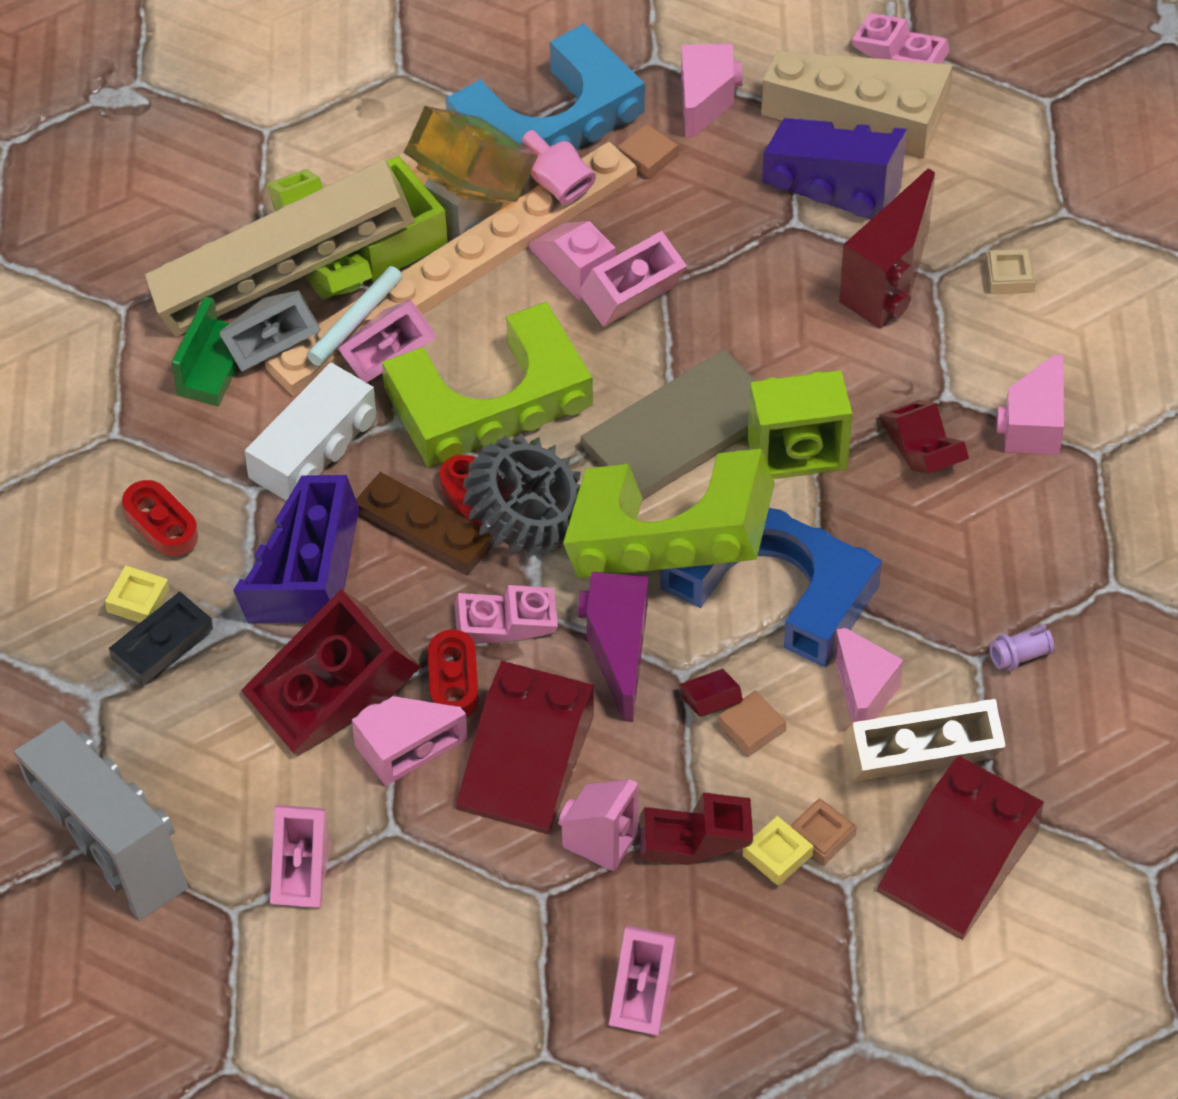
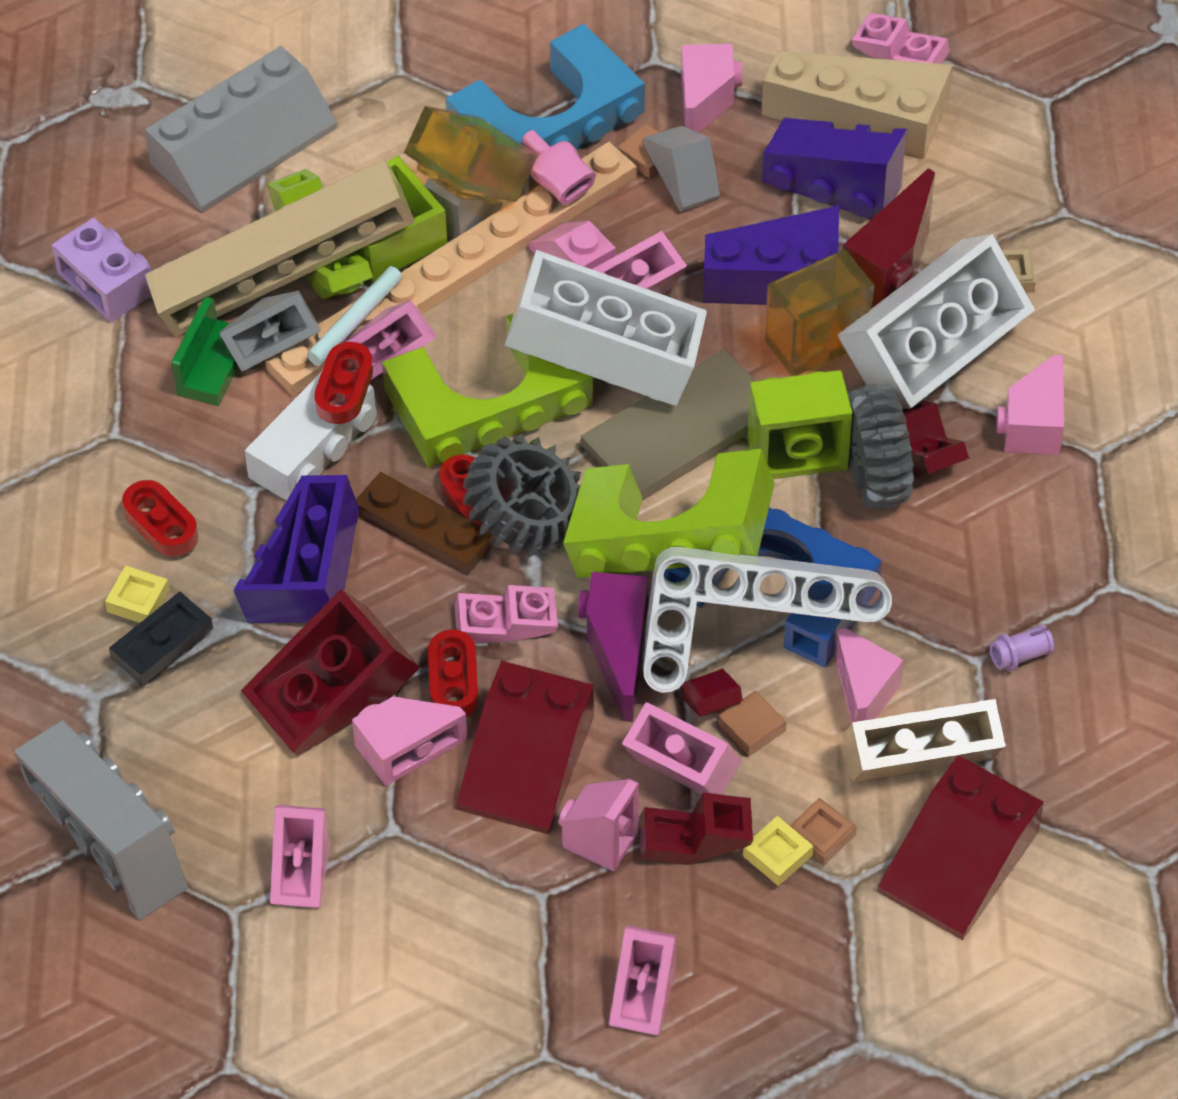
(102, 269): none -> lavender brick
(239, 129): none -> light grey slope
(341, 386): none -> red plate
(606, 328): none -> white brick
(681, 751): none -> bright pink brick
(685, 166): none -> light grey slope
(745, 593): none -> white beam
(749, 257): none -> dark purple wedge
(813, 308): none -> clear yellow brick
(879, 447): none -> dark grey gear
(938, 320): none -> white brick

